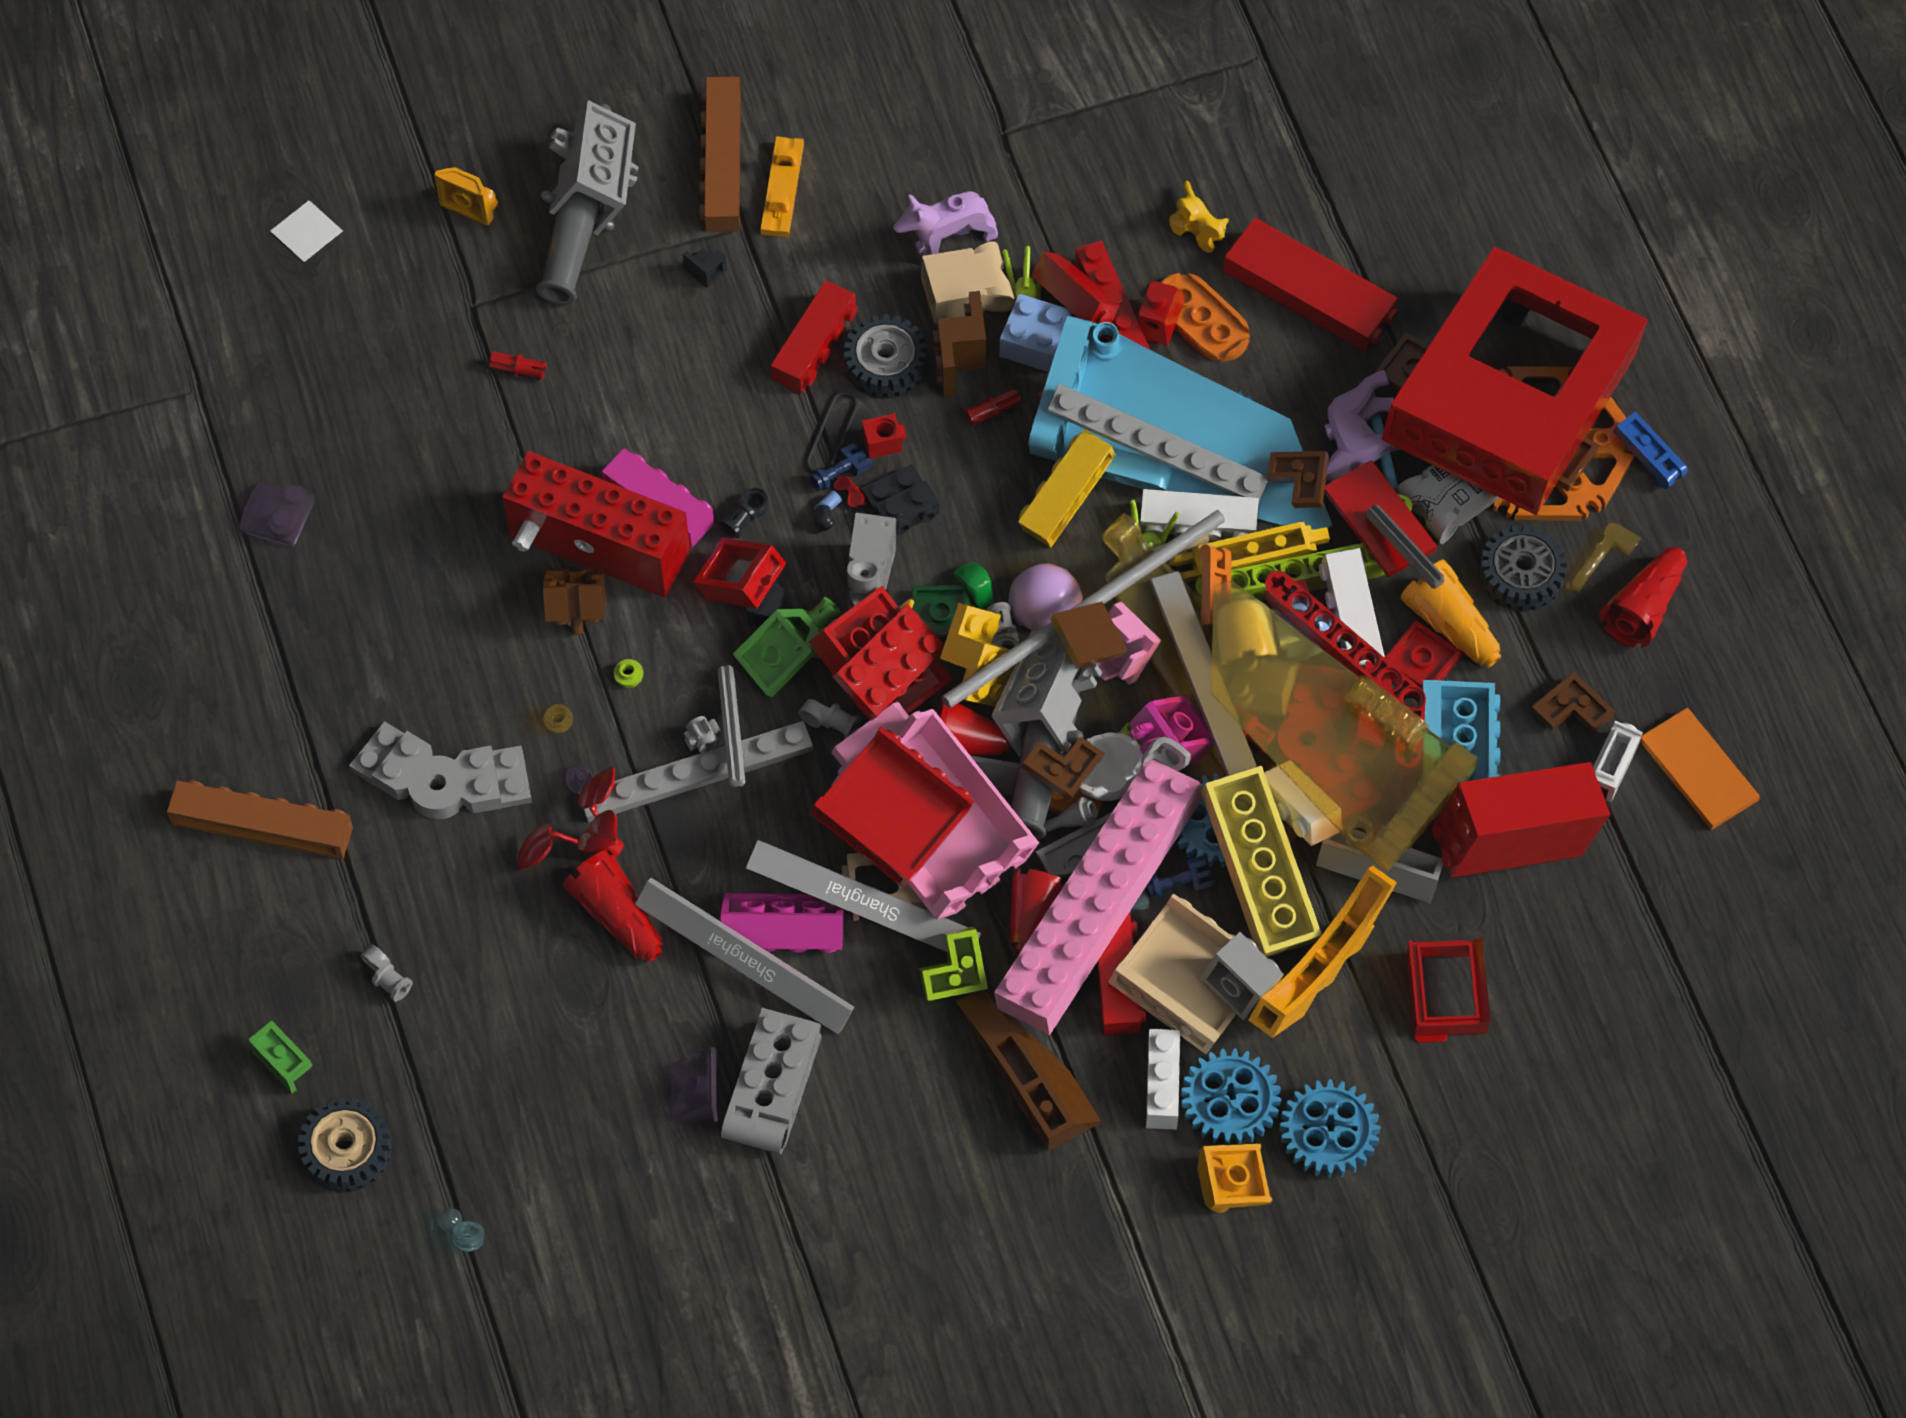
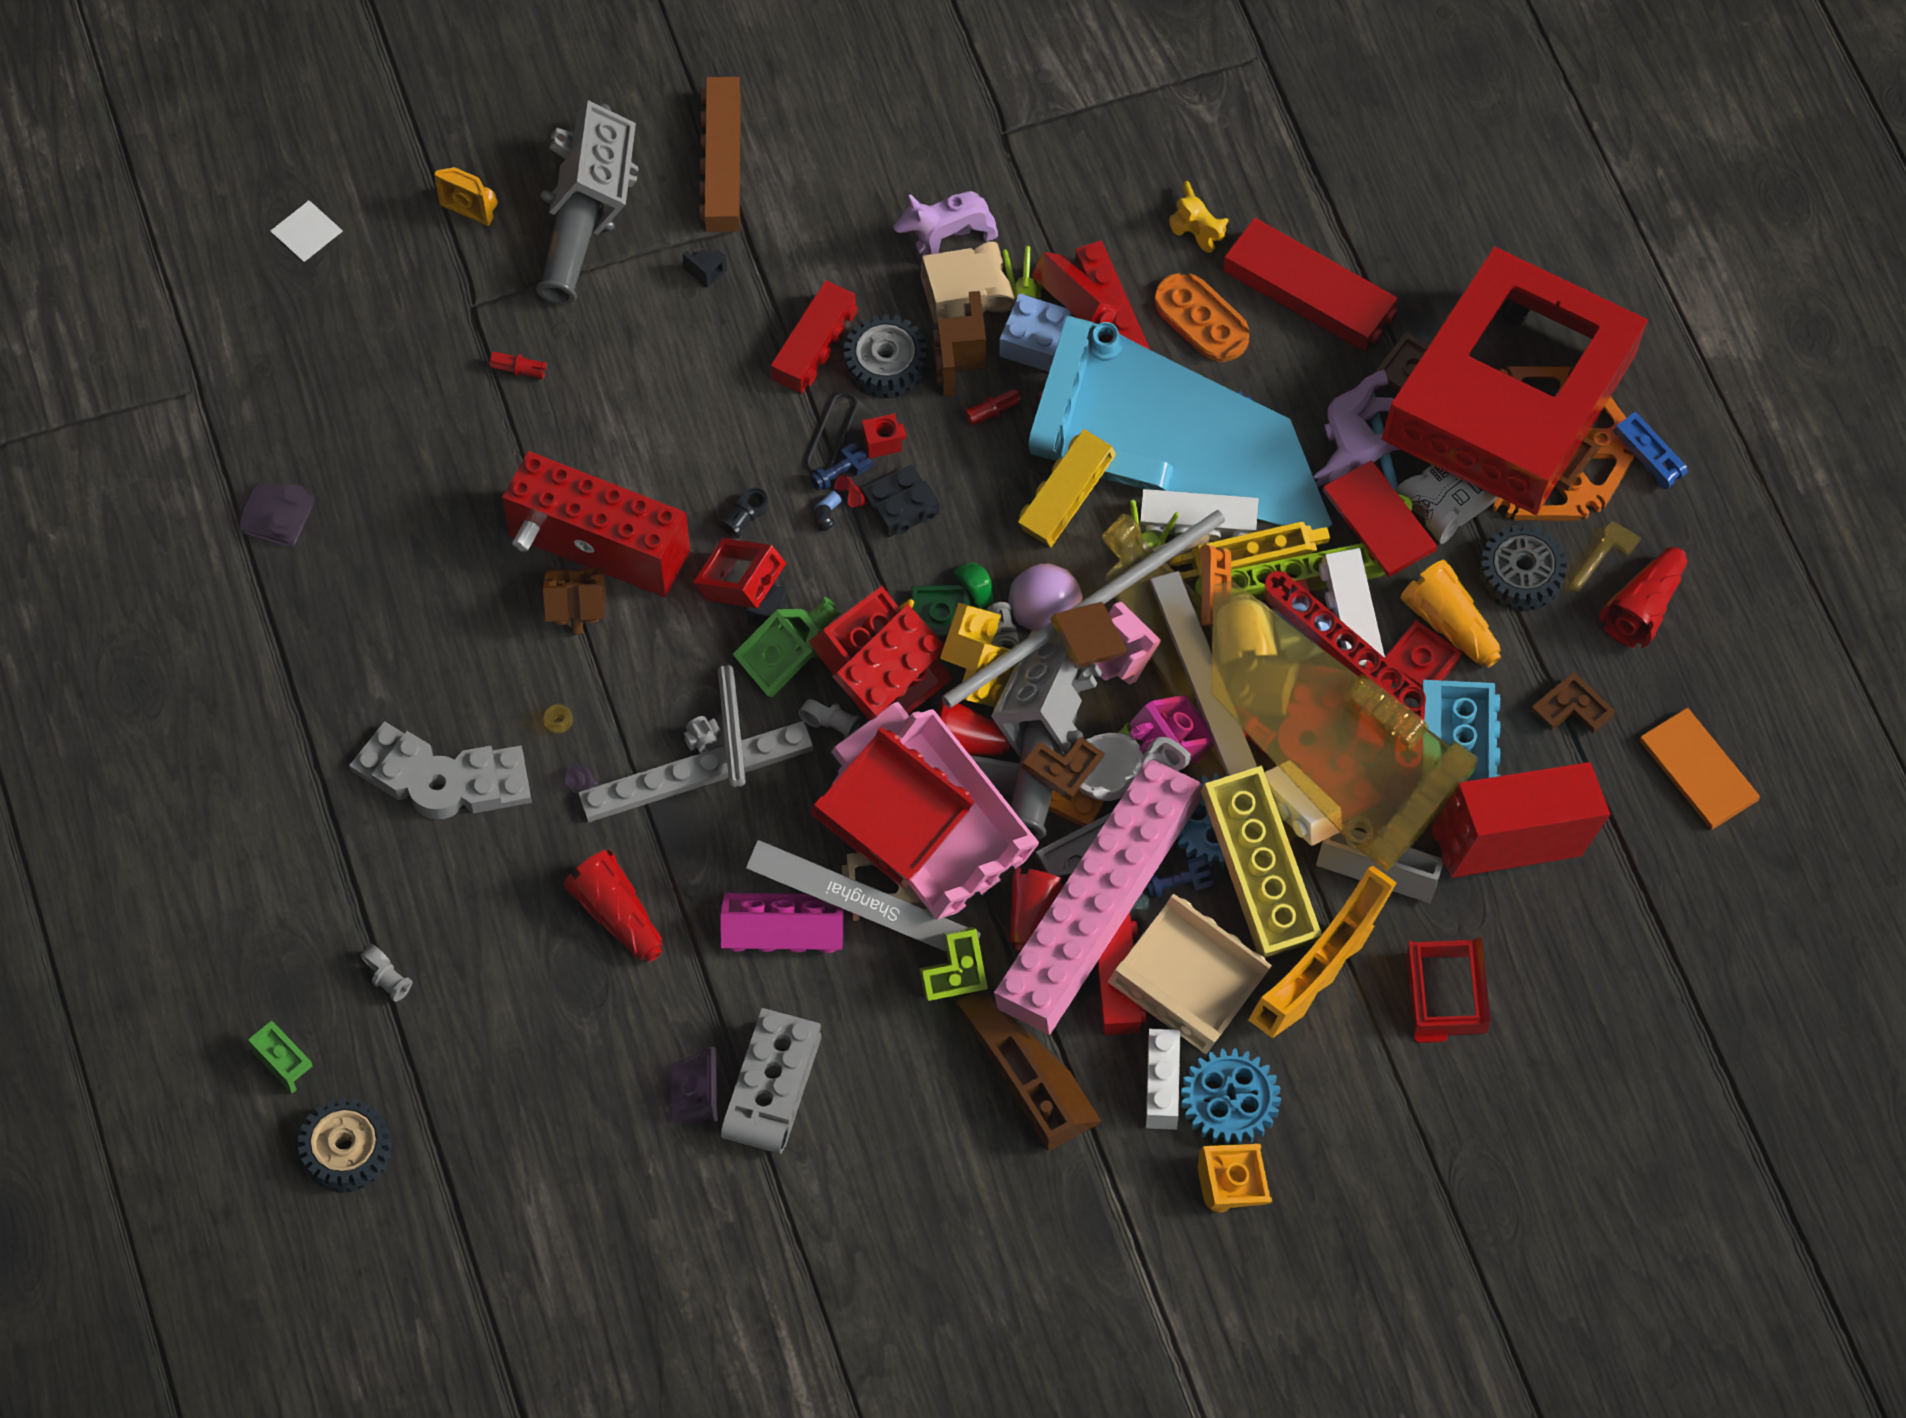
(260, 819): dark orange brick -> none
(466, 1234): clear light blue plate -> none
(599, 835): red plant -> none
(631, 680): lime plate -> none
(634, 474): dark pink brick -> none
(744, 955): light grey tile -> none
(782, 187): light orange hinge -> none
(870, 555): light grey piece -> none
(1079, 814): light grey cone -> none
(1156, 443): light grey plate -> none
(1160, 307): red torso -> none
(1241, 975): light grey brick -> none
(1303, 469): reddish brown plate -> none
(1330, 1154): dark azure gear -> none
(1405, 546): dark grey axle -> none
(1616, 756): white window -> none

